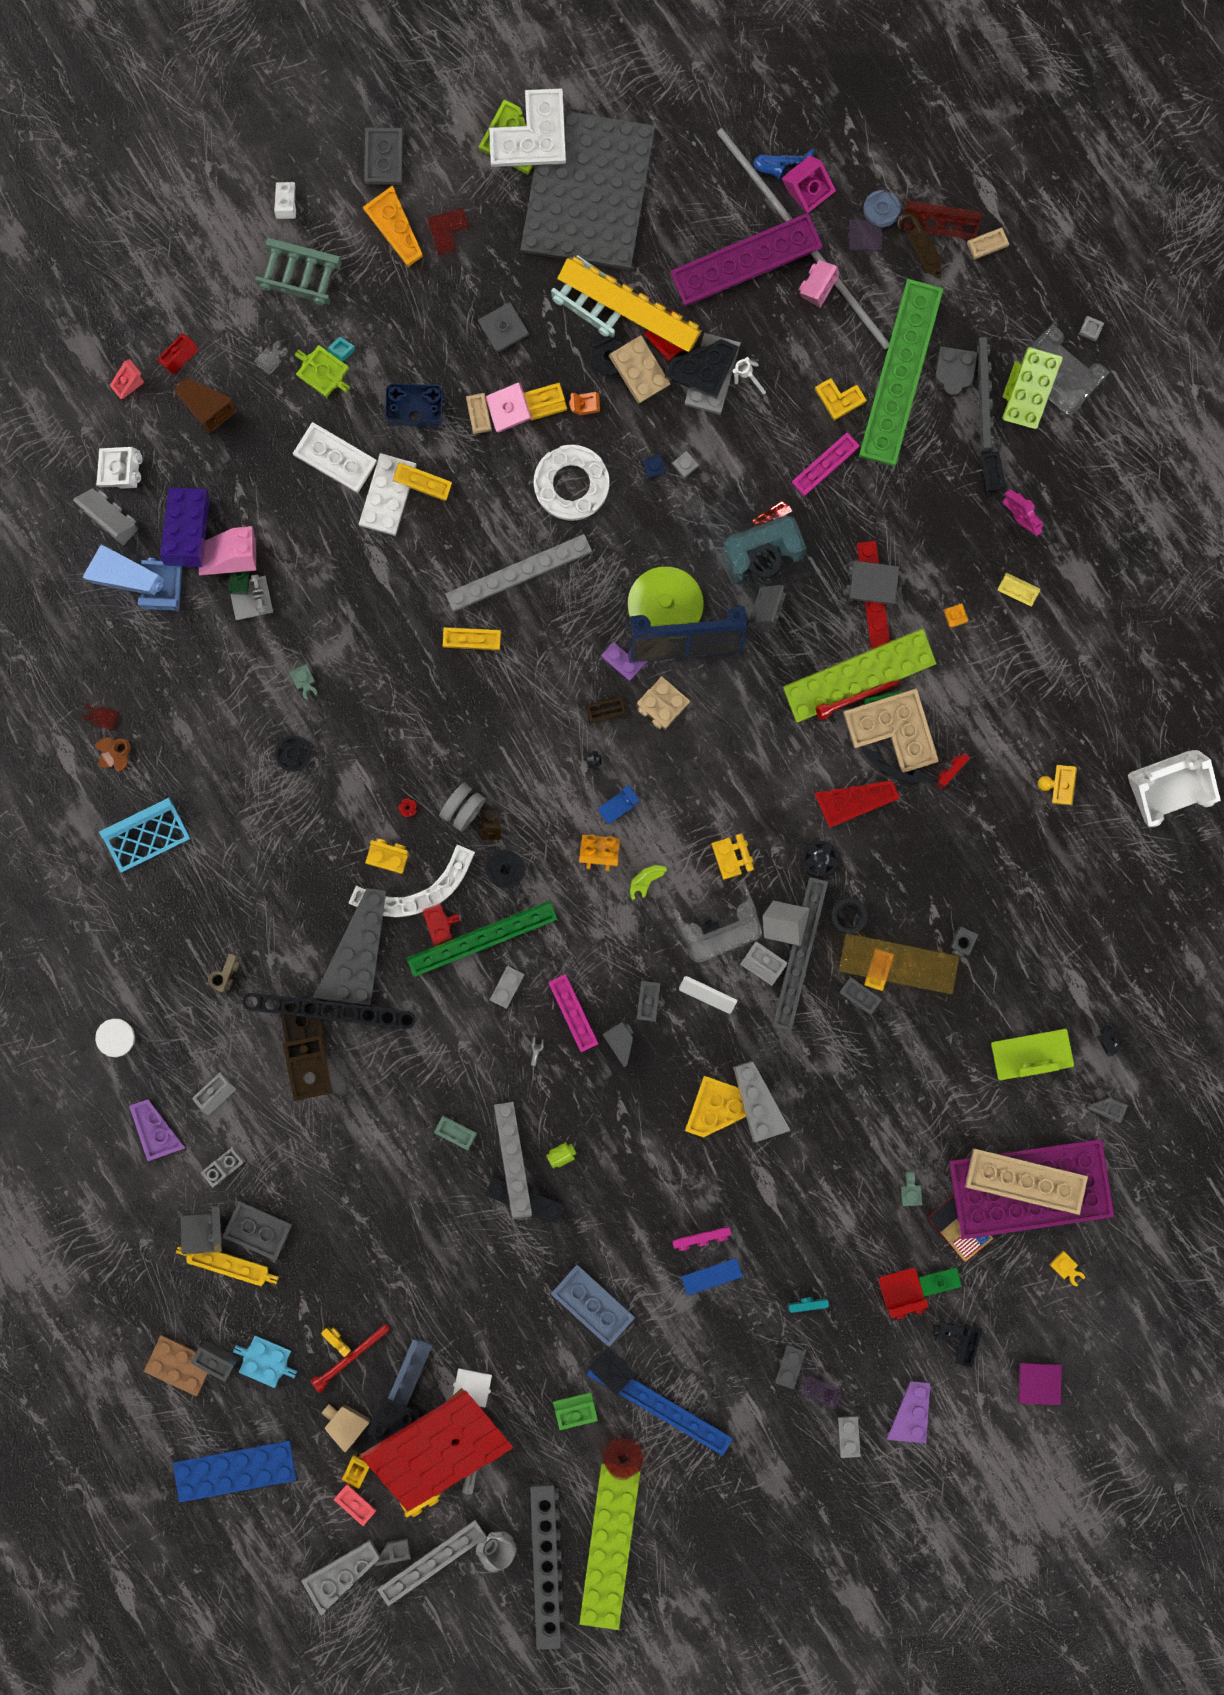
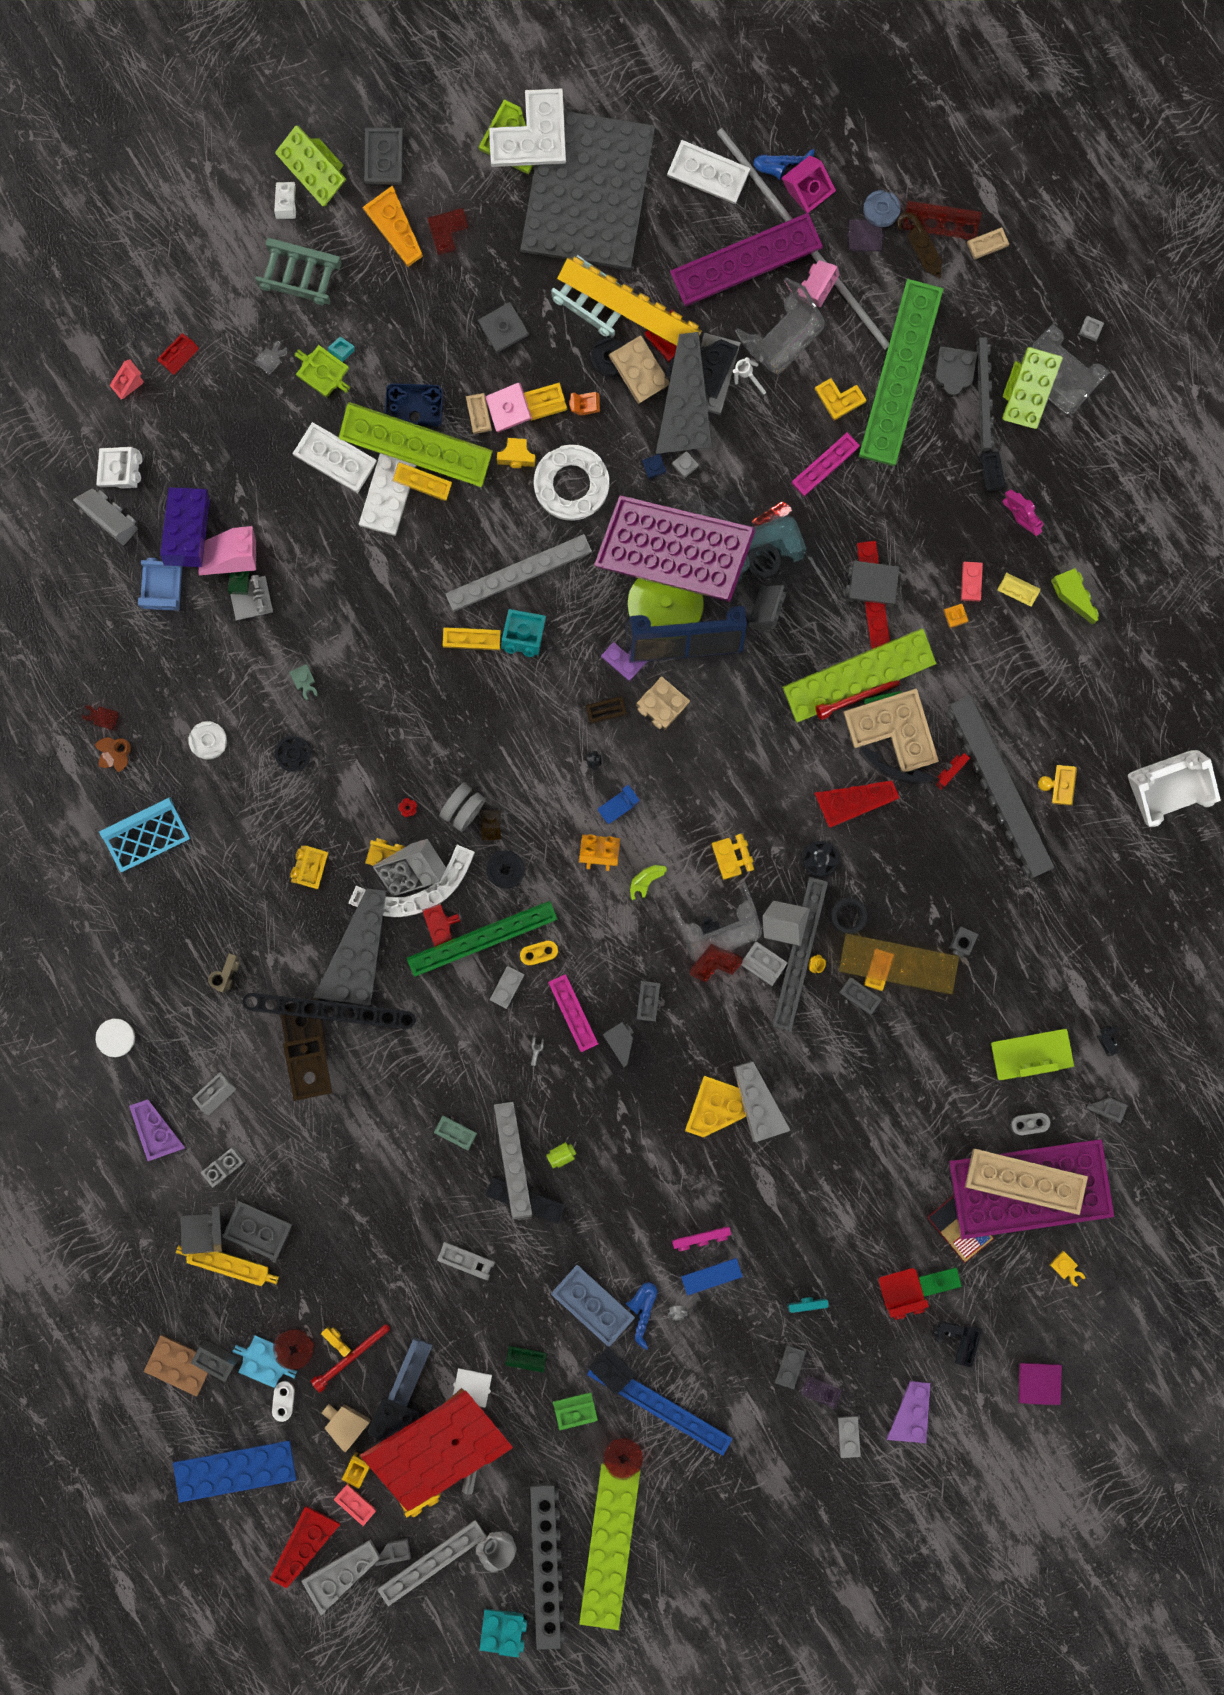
(119, 572): light blue slope -> none
(204, 403): reddish brown slope -> none
(207, 740): none -> white tile
(282, 1352): none -> clear red plate
(283, 1401): none -> white plate
(305, 1541): none -> red wing
(309, 866): none -> yellow bracket
(312, 164): none -> lime bracket
(411, 868): none -> light grey slope
(415, 444): none -> lime plate
(465, 1260): none -> light grey plate
(503, 1632): none -> teal plate
(516, 454): none -> yellow brick
(523, 633): none -> teal plate
(526, 1359): none -> dark green plate
(539, 953): none -> yellow plate
(643, 1300): none -> blue piece
(675, 548): none -> plate
(677, 1312): none -> light grey plate
(686, 409): none -> dark grey wing
(708, 172): none -> white plate
(708, 995): white slope -> none
(715, 958): none -> clear red plate
(790, 334): none -> clear windscreen
(816, 964): none -> yellow plate
(911, 1193): sand green plate -> none
(971, 581): none -> coral plate
(1000, 787): none -> dark grey brick
(1029, 1123): none -> light grey plate
(1072, 592): none -> lime slope

